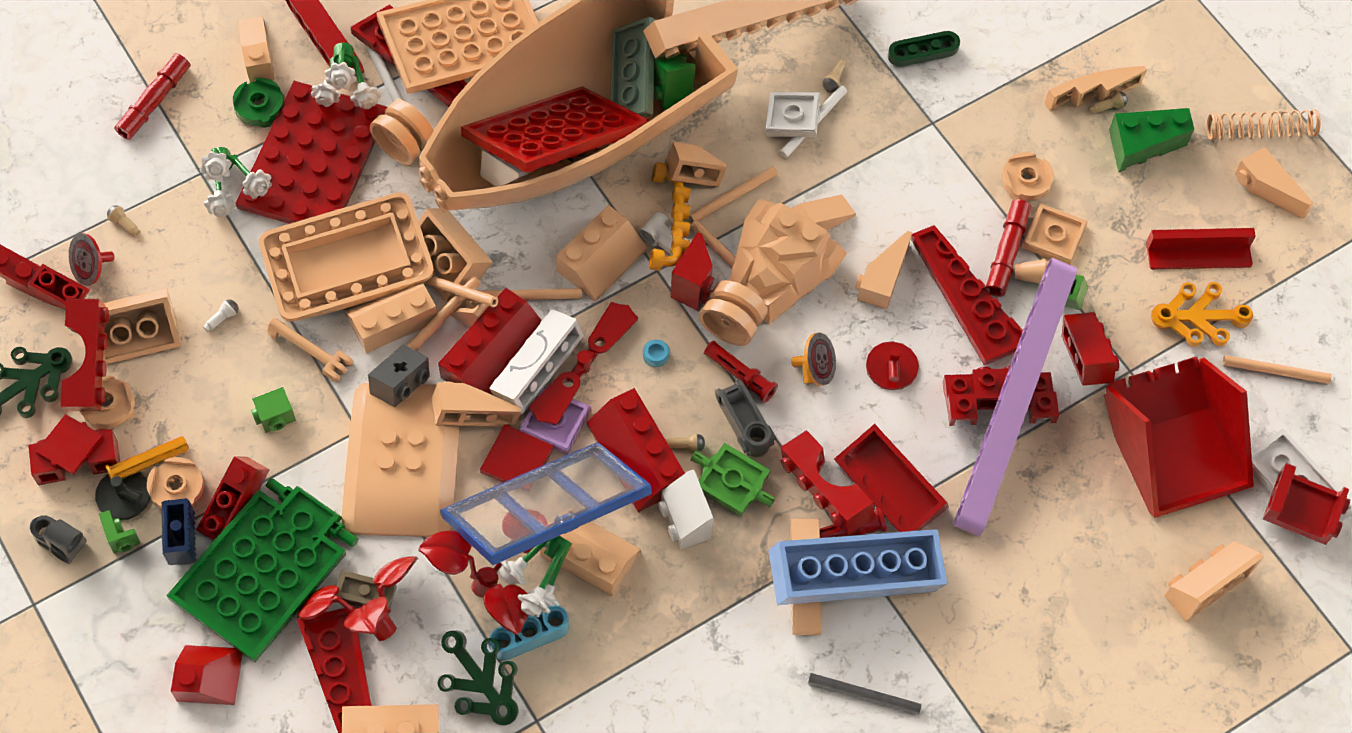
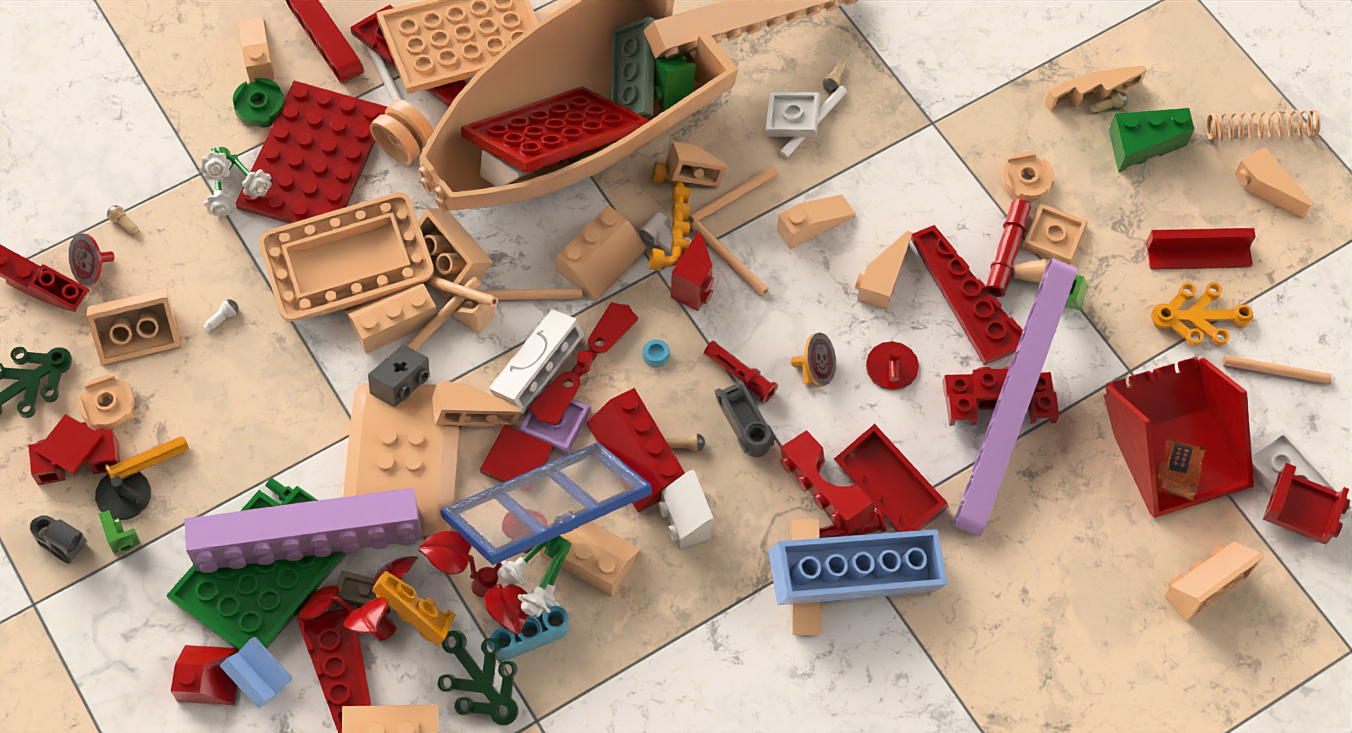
(84, 388): red arch -> none
(152, 96): red piece -> none
(167, 473): light nougat plate -> none
(178, 532): dark blue brick -> none
(236, 488): red slope -> none
(256, 672): none -> light blue panel
(273, 410): bright green brick -> none
(277, 327): light nougat hinge -> none
(303, 530): none -> lavender brick
(342, 76): white plant -> none
(421, 613): none -> light orange wing
(490, 343): red slope -> none
(733, 313): light nougat wheel -> none
(733, 479): bright green plate -> none
(783, 256): light nougat wedge -> none
(864, 693): flat silver bar -> none
(931, 43): dark green plate -> none
(1089, 348): red brick -> none
(1181, 469): none -> clear orange brick

